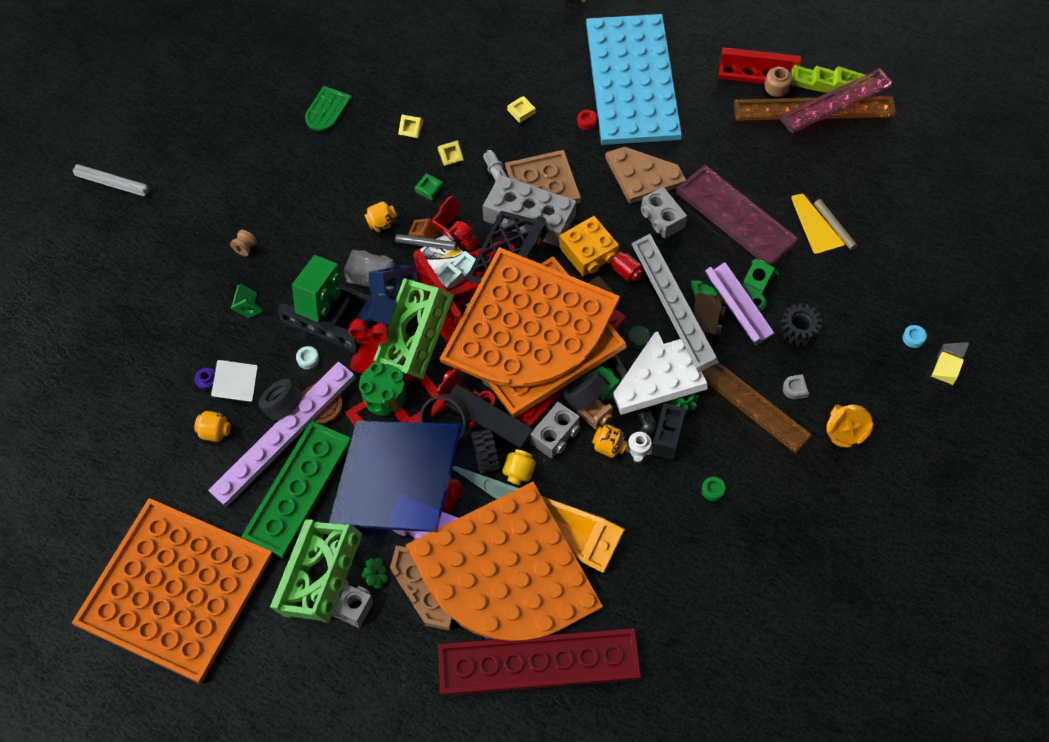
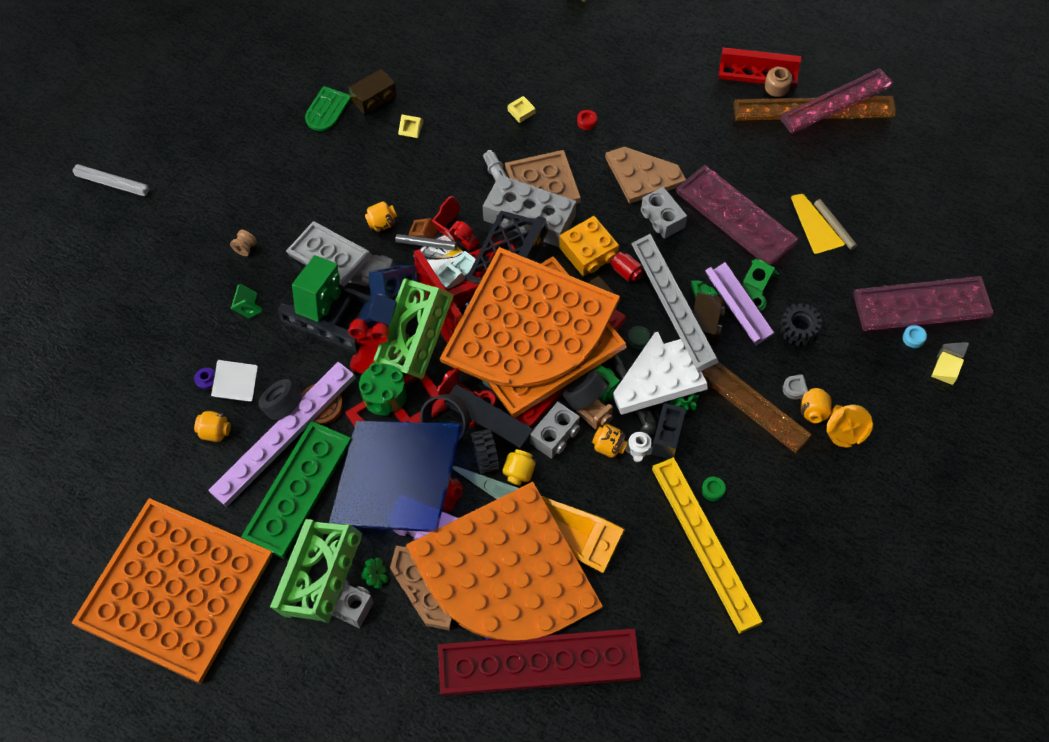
(307, 357): light aqua tile -> none
(329, 245): none -> light grey tile
(372, 91): none -> dark brown brick
(429, 186): green tile -> none
(450, 153): light yellow slope -> none
(632, 79): medium azure plate -> none
(707, 546): none -> yellow plate
(816, 405): none -> light orange head
(821, 78): lime slope -> none
(922, 303): none -> clear pink plate

